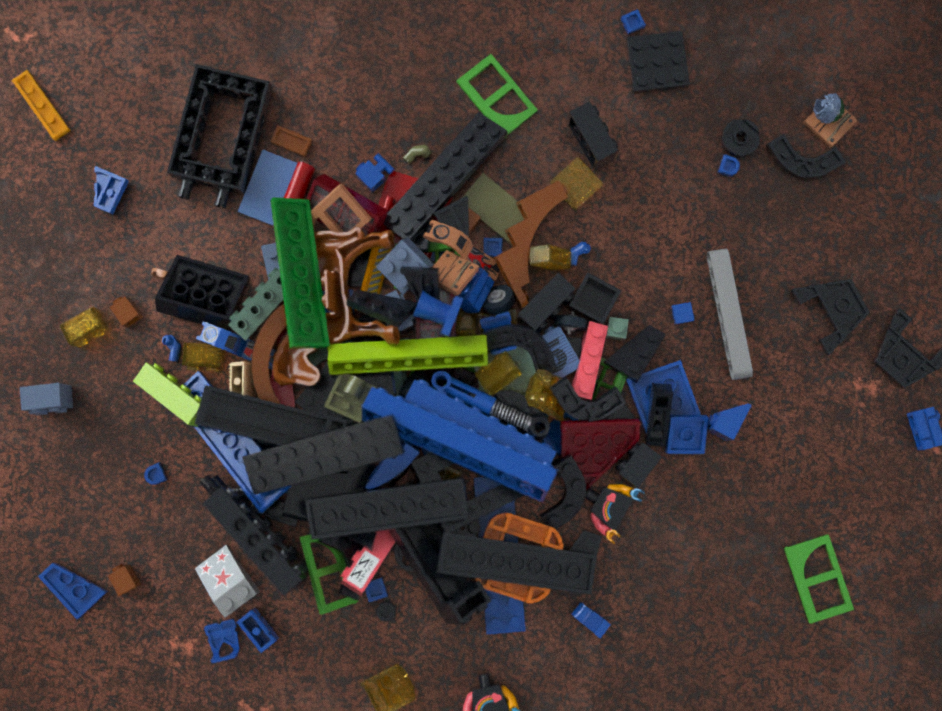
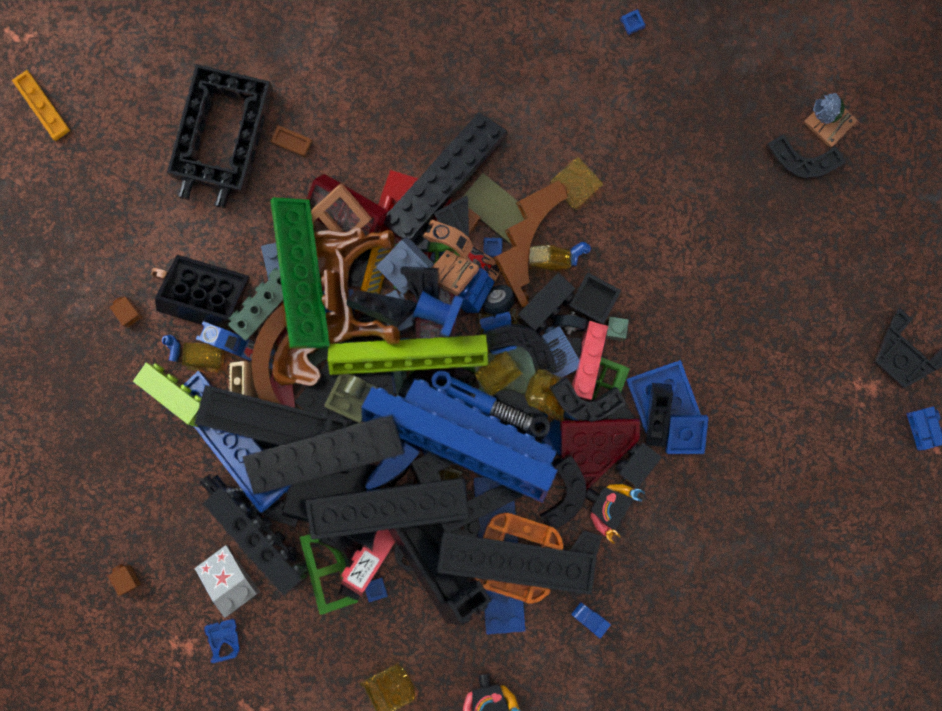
(46, 398): sand blue brick -> none
(71, 589): blue wing -> none
(83, 327): clear yellow brick -> none
(108, 190): wing -> none
(155, 474): blue tile -> none
(258, 630): blue brick -> none
(274, 178): medium blue door -> none
(372, 175): blue brick -> none
(386, 611): black tile -> none
(417, 151): olive arm -> none
(465, 324): clear yellow slope -> none
(508, 122): bright green window -> none
(592, 135): black brick -> none
(636, 354): black wing -> none
(657, 62): black plate -> none
(682, 313): blue tile -> none
(727, 422): blue slope -> none
(729, 166): blue tile -> none
(729, 314): light grey beam -> none
(740, 148): black plate -> none
(797, 557): bright green window -> none
(842, 306): black wing -> none

